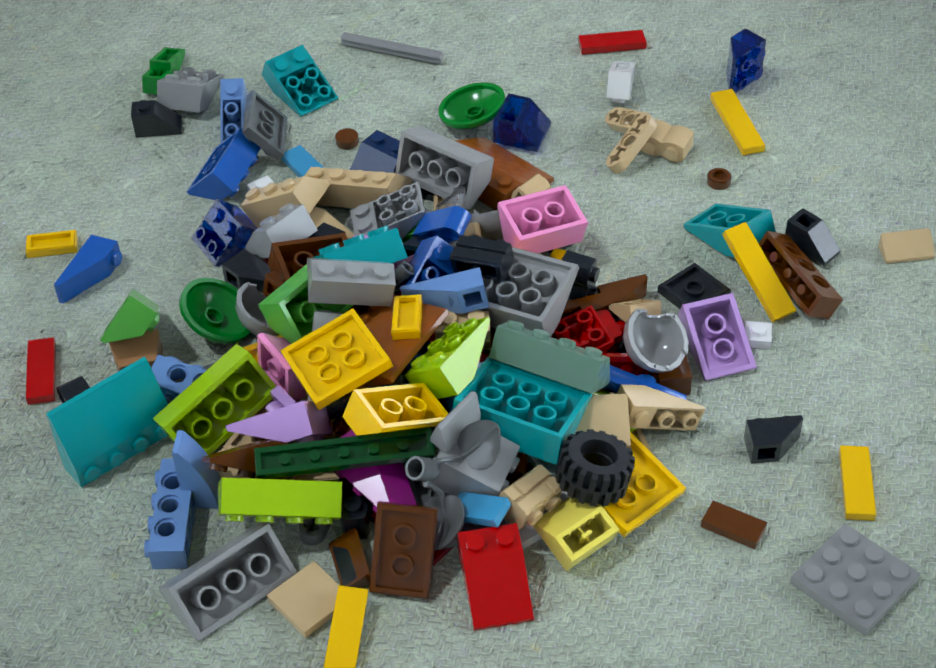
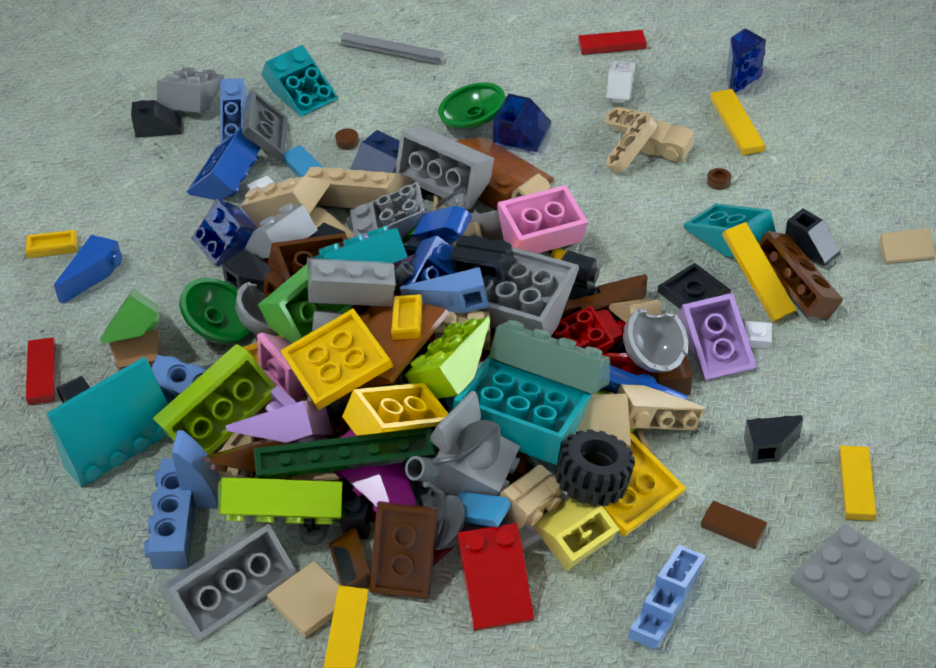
(161, 64): green slope -> none
(666, 597): none -> medium blue slope

